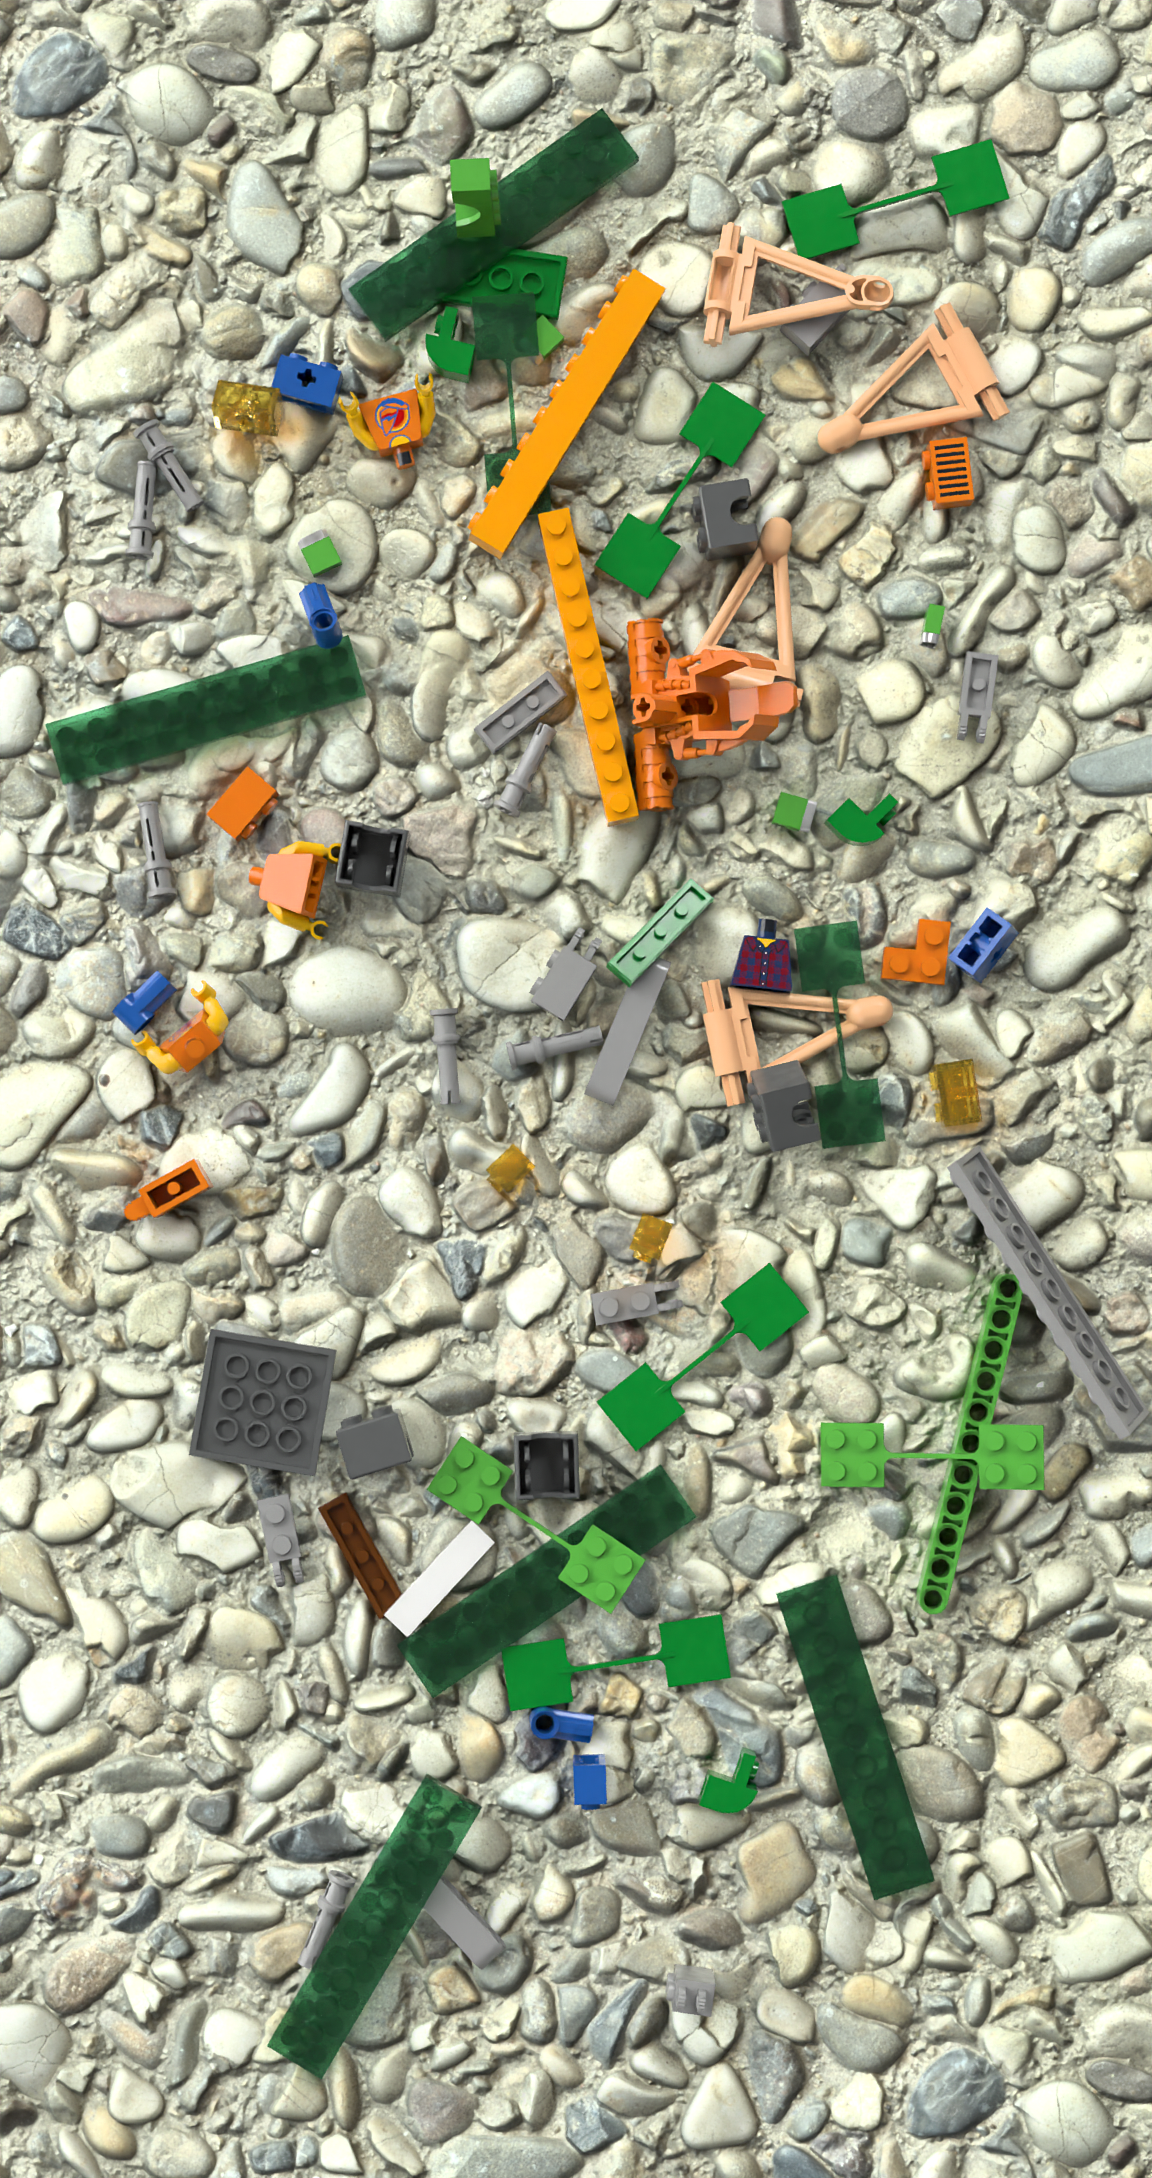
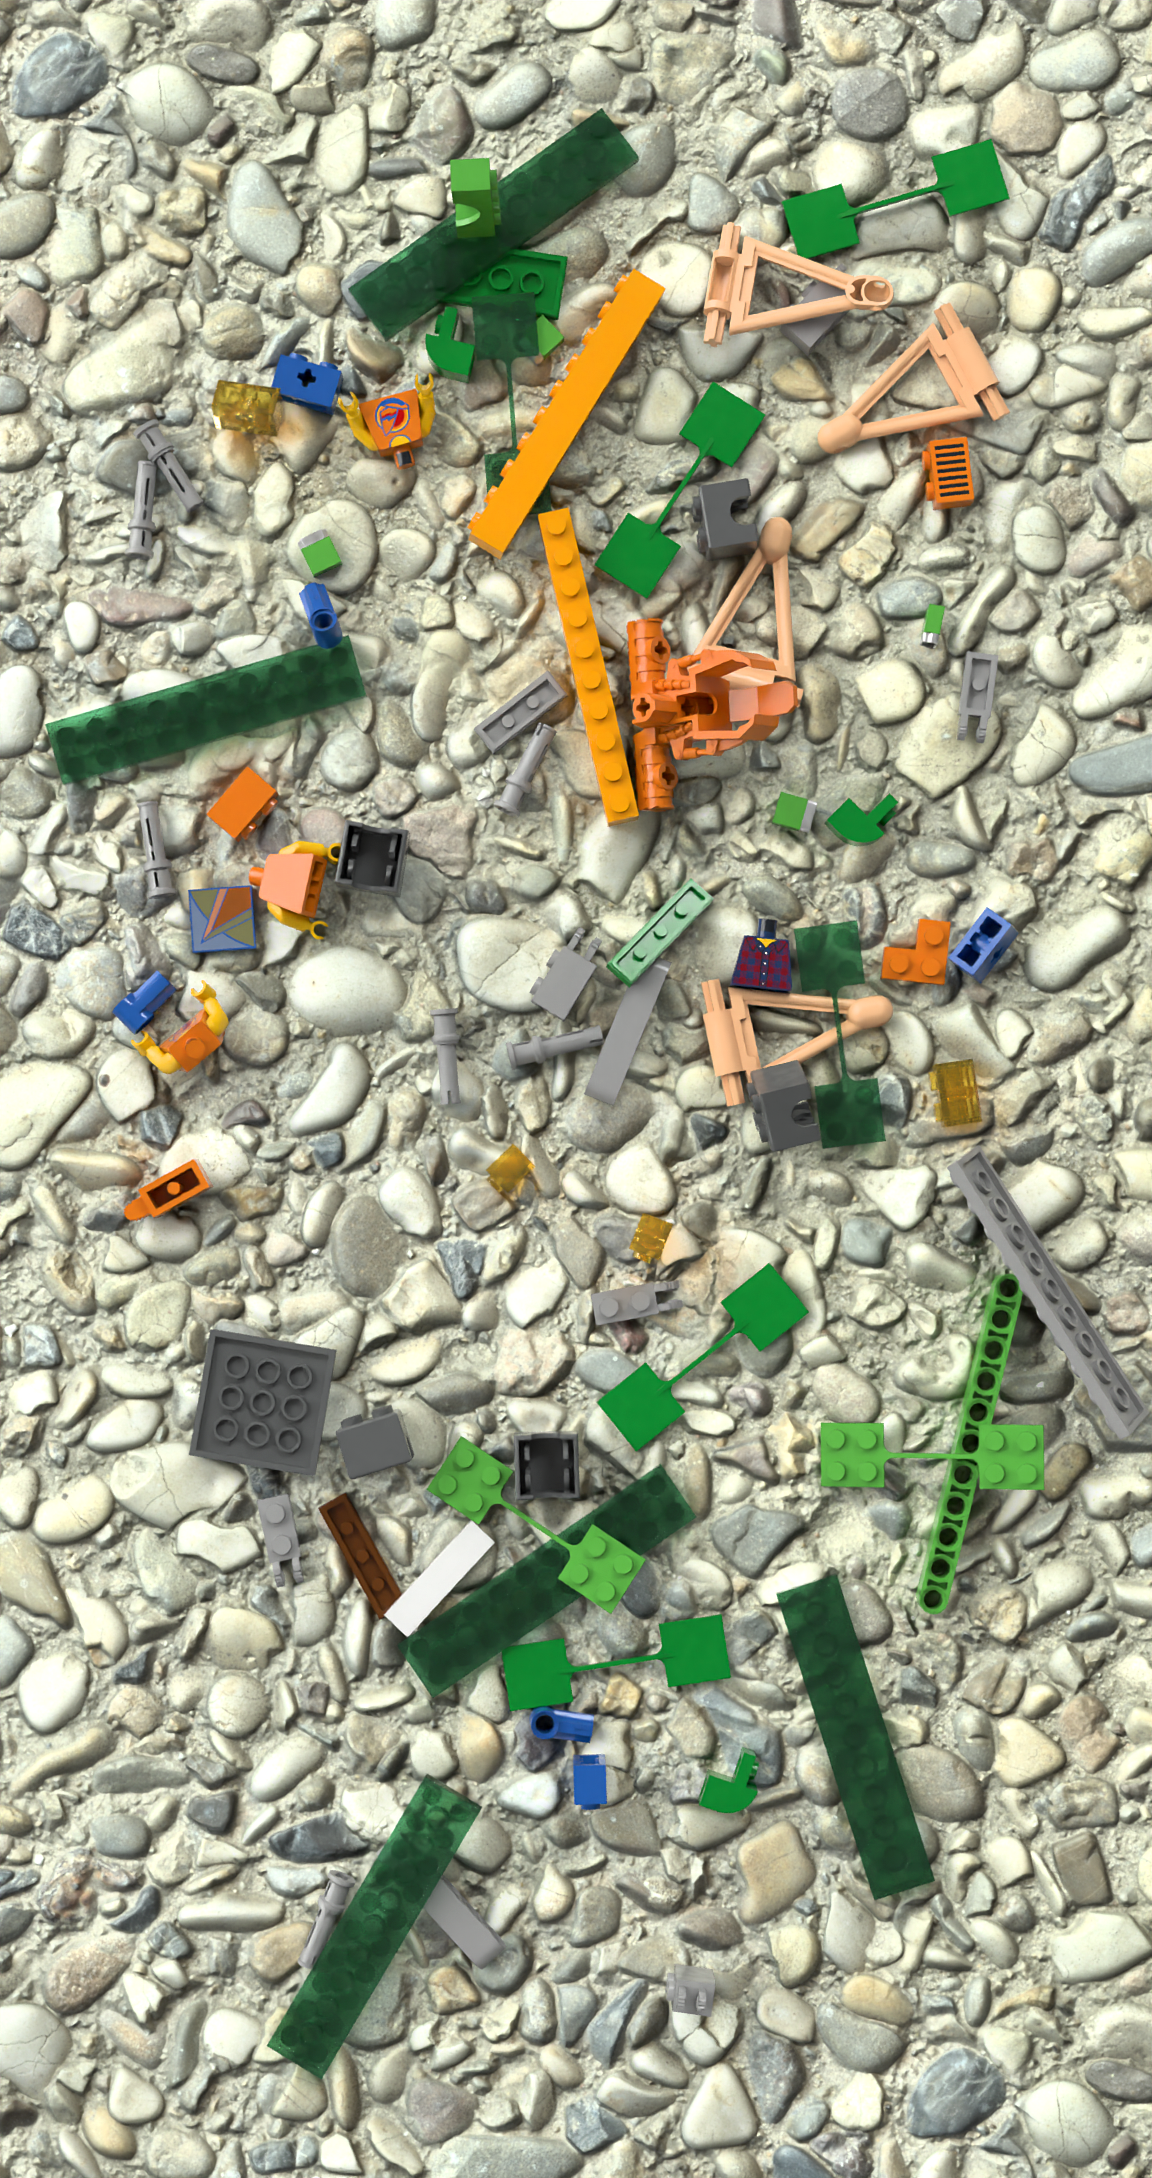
(222, 919): none -> tile

